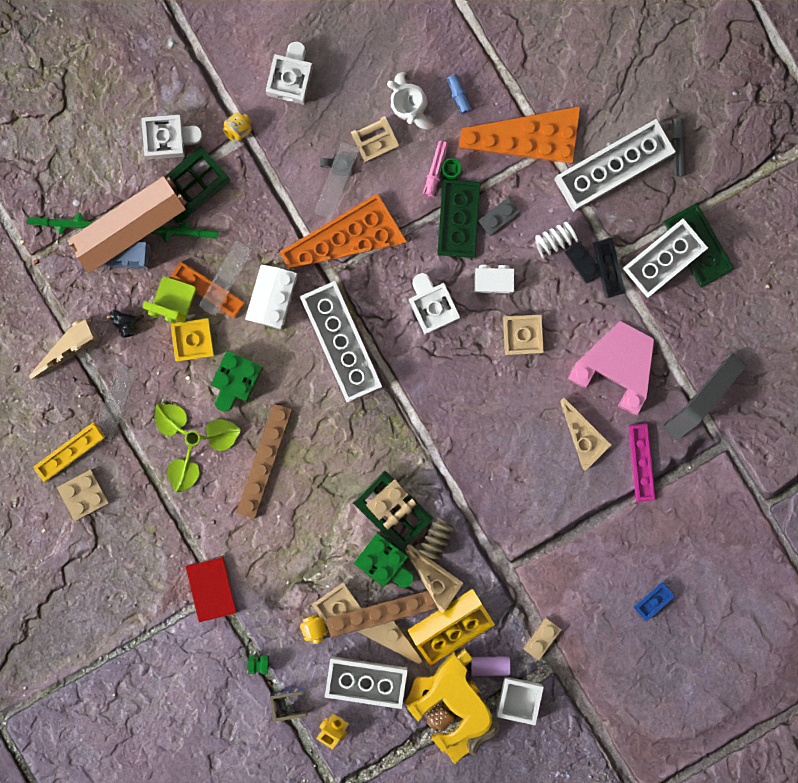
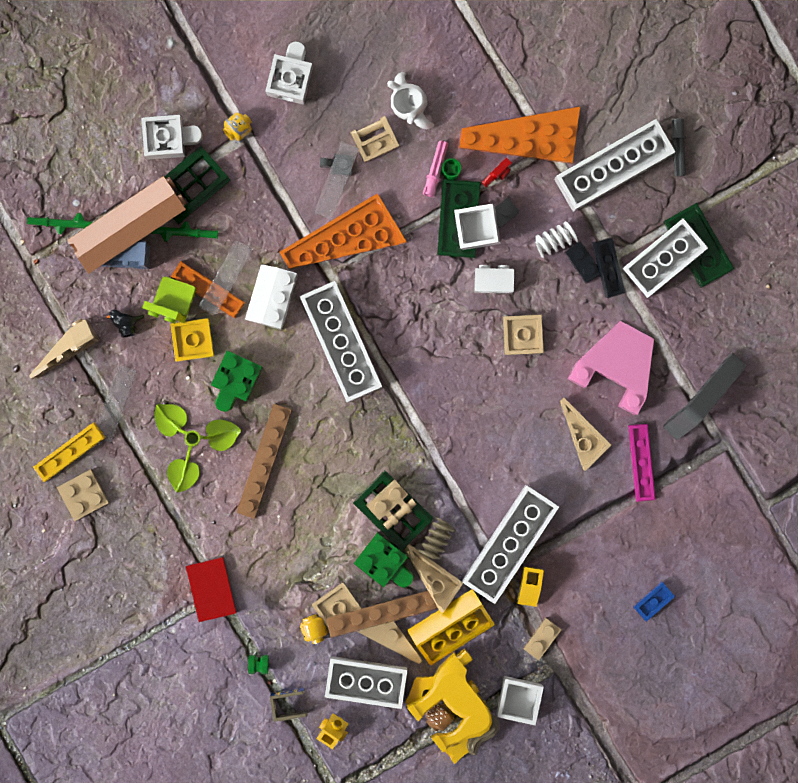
(432, 304): white brick -> none
(459, 94): medium blue pin -> none
(477, 227): none -> white piece
(490, 666): lavender brick -> none
(500, 171): none -> red plate
(510, 544): none -> white brick
(530, 586): none -> yellow slope

